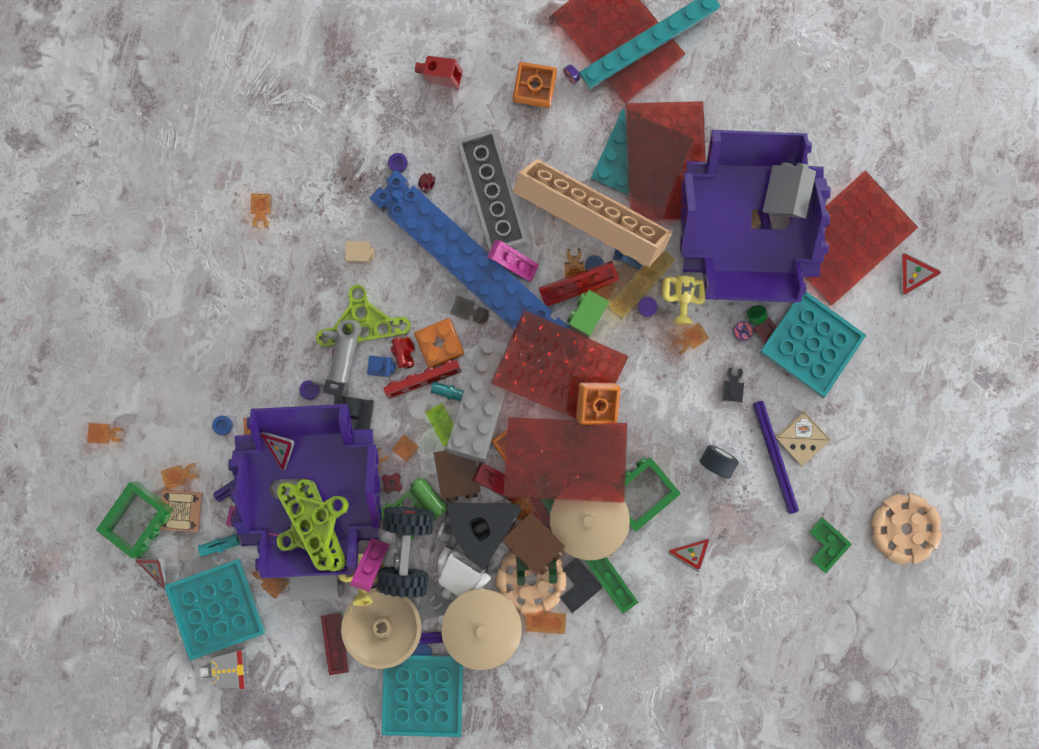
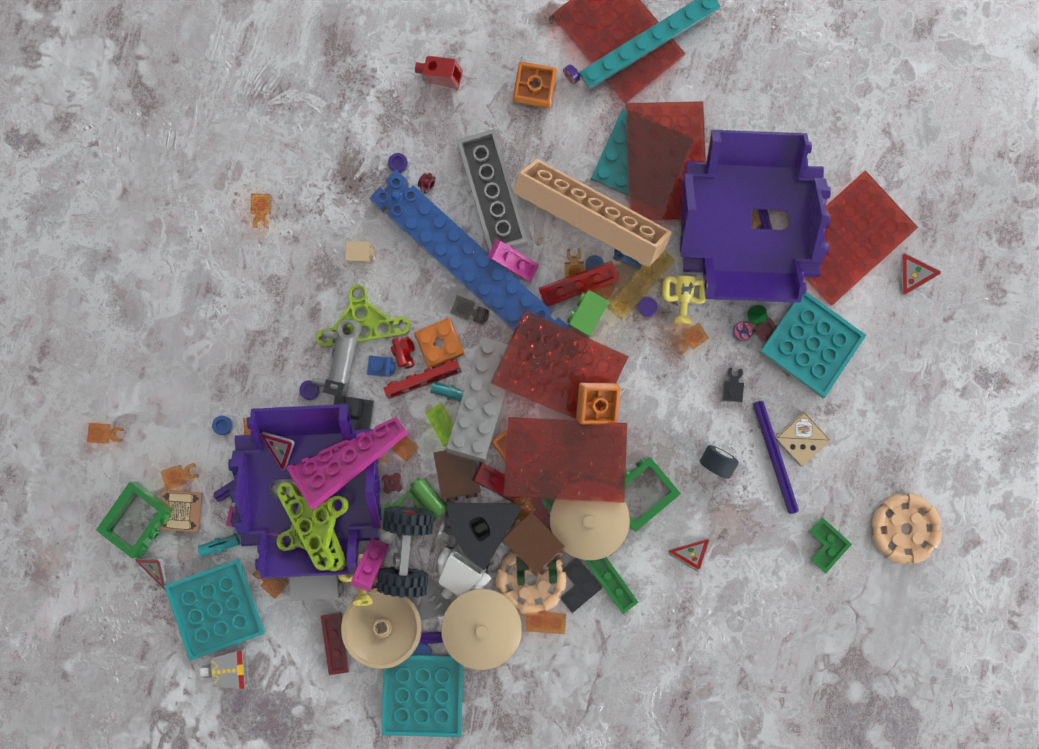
(338, 464): none -> dark pink wing
(789, 190): light grey brick -> none

